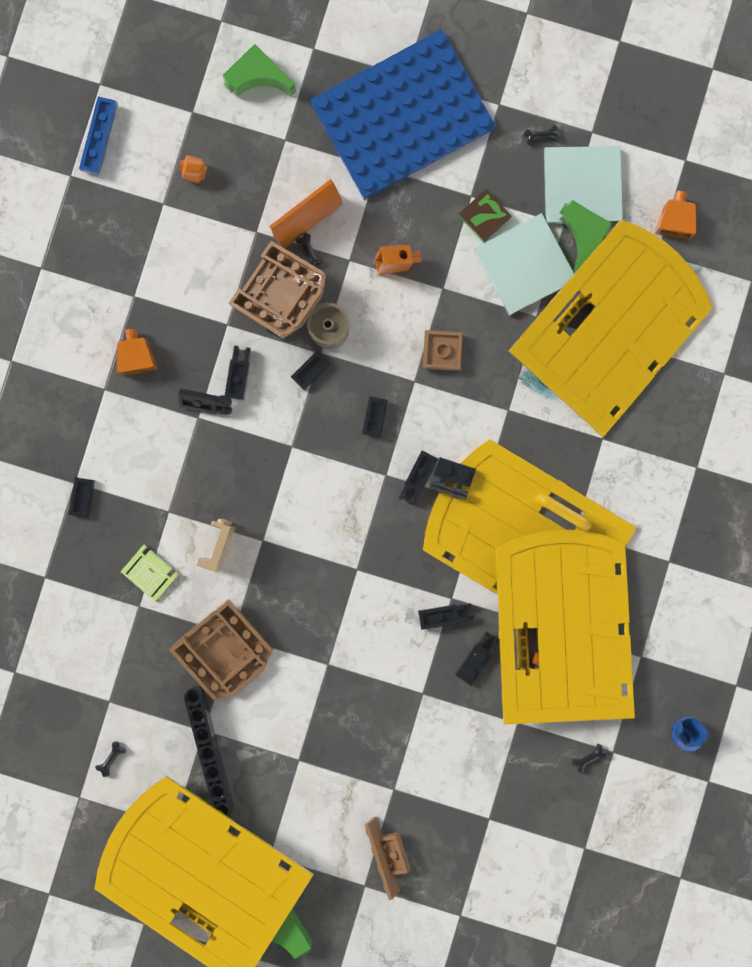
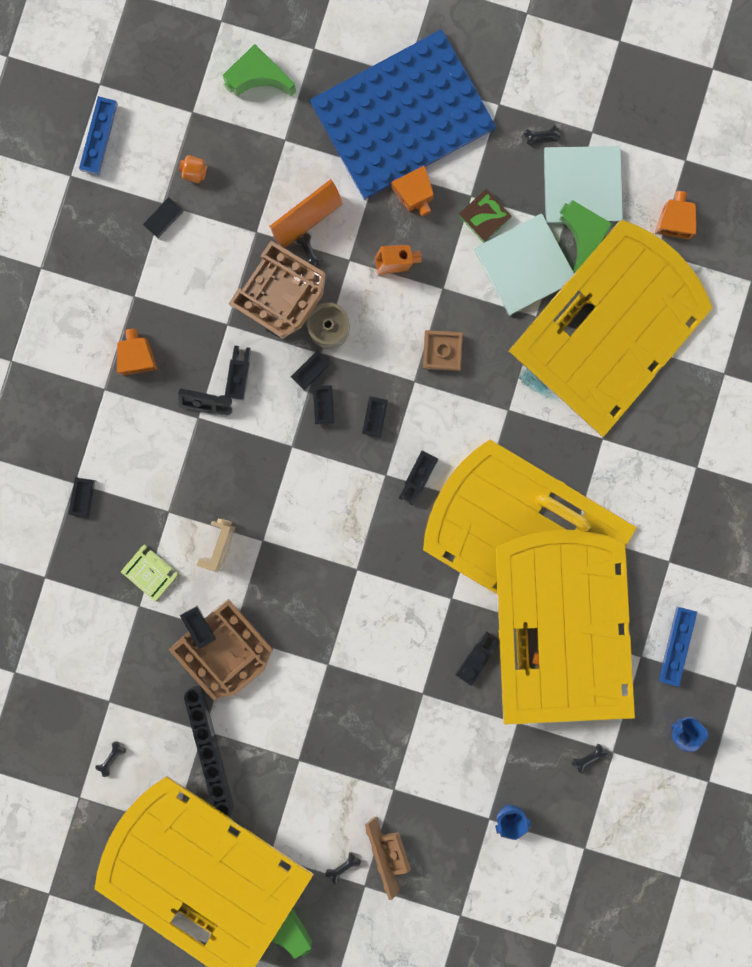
(163, 217): none -> black tile
(198, 627): none -> black tile
(323, 404): none -> black plate
(335, 873): none -> black piece
(414, 191): none -> orange torso
(443, 616): black hinge -> none
(455, 473): black plate -> none
(512, 822): none -> blue cap
(677, 646): none -> blue plate

